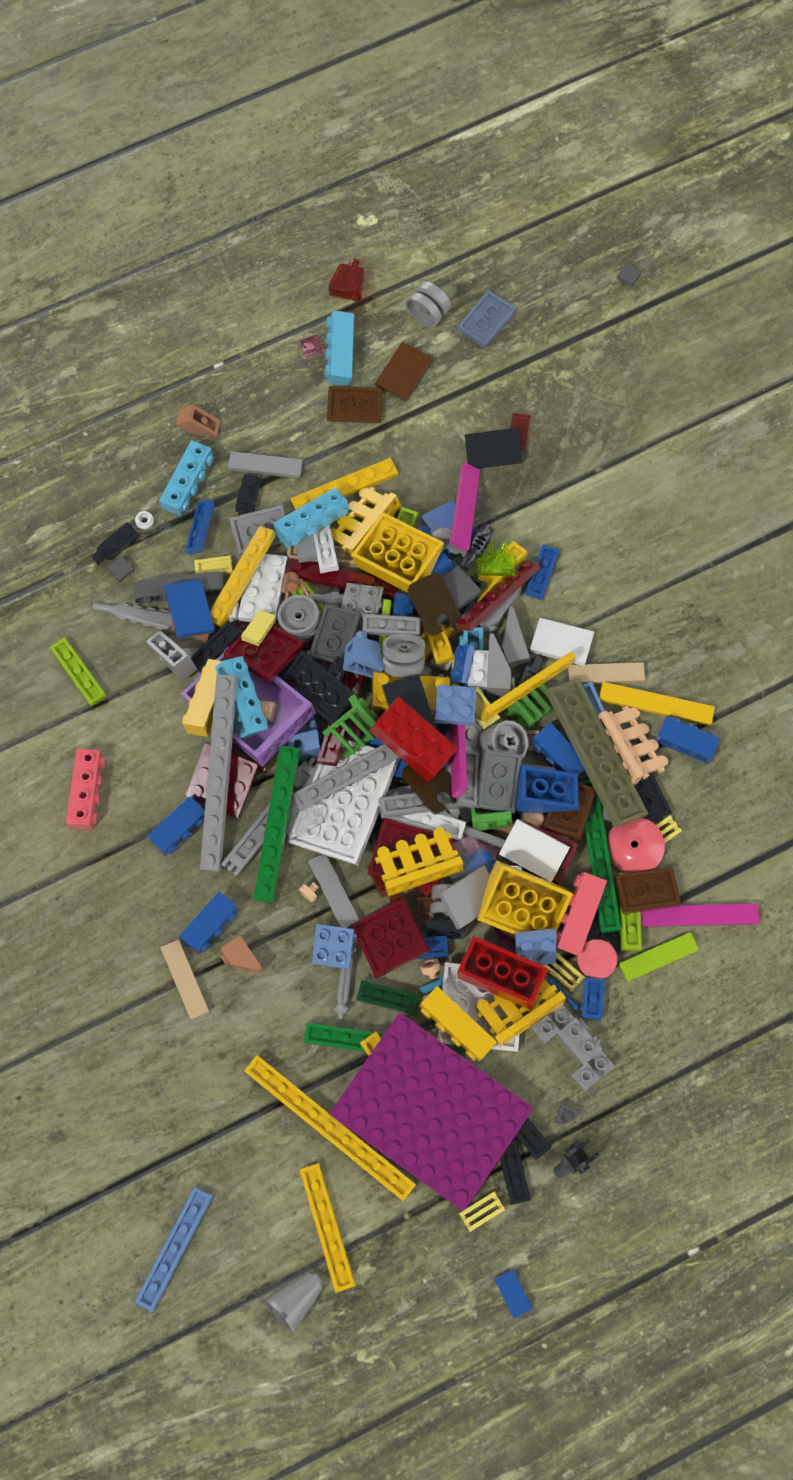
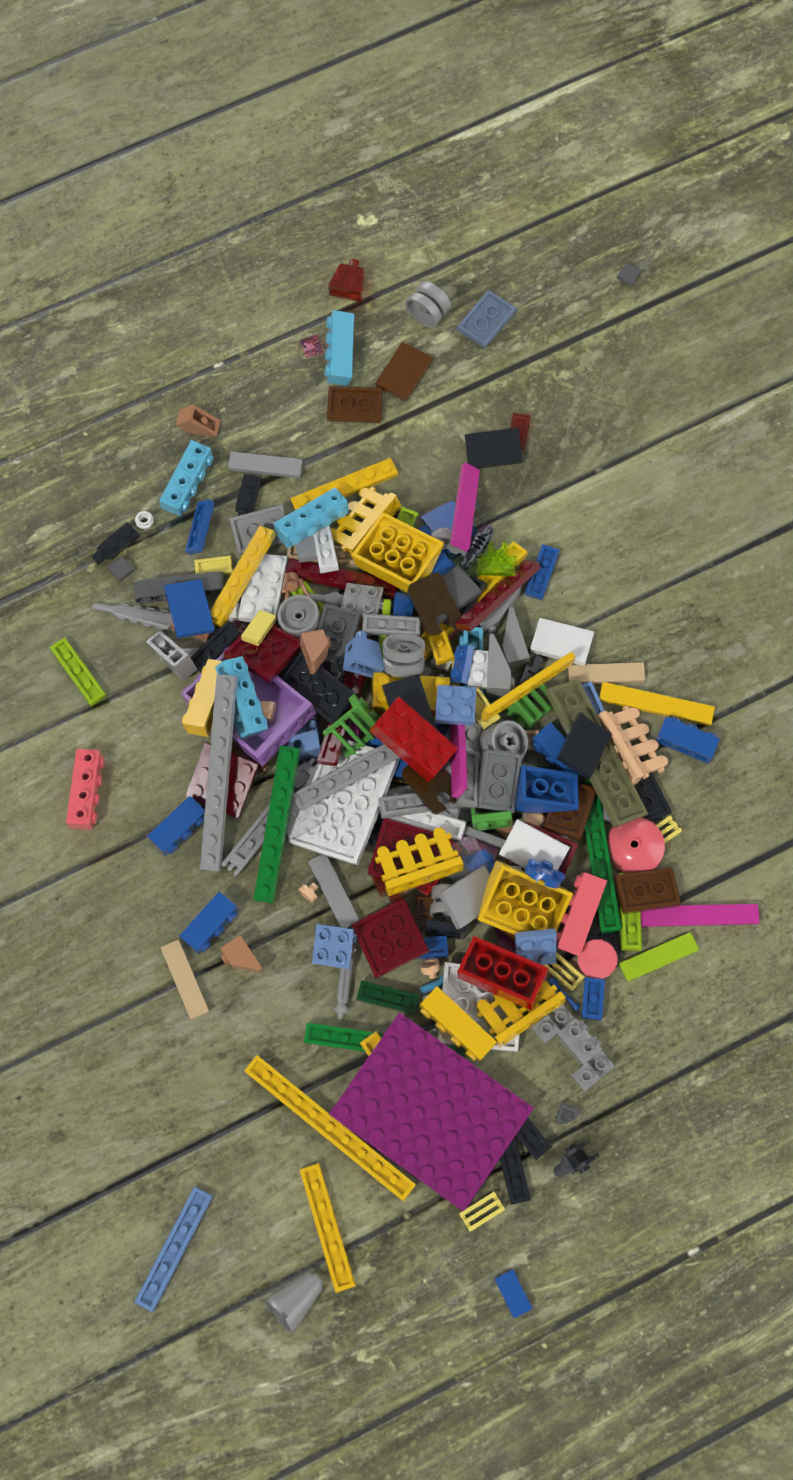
(315, 648): none -> nougat slope
(544, 871): none -> blue plate
(583, 746): none -> black tile

